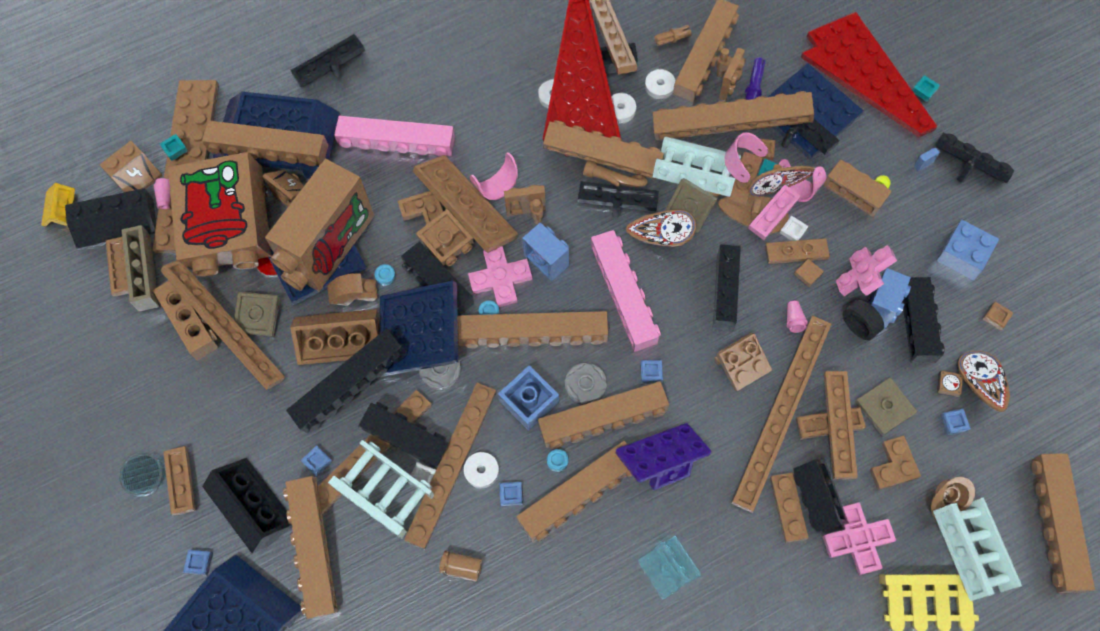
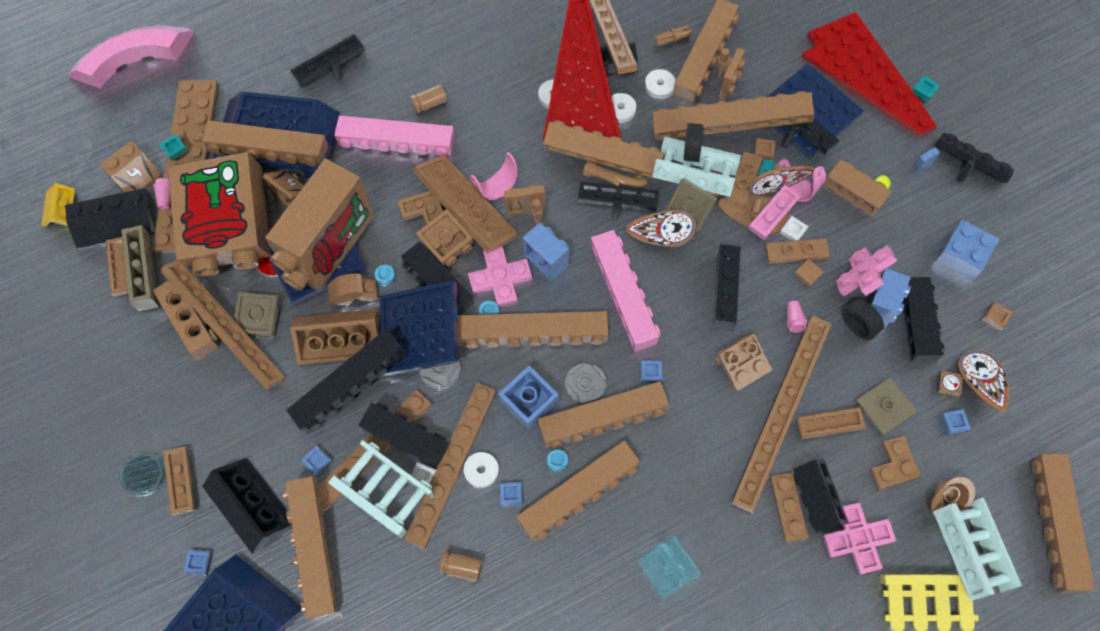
(128, 48): none -> bright pink brick
(428, 98): none -> medium nougat piece
(664, 456): dark purple bracket -> none
(693, 142): none -> black tyre
(732, 159): bright pink piece -> none
(754, 89): dark purple pin -> none
(840, 425): medium nougat plate -> none

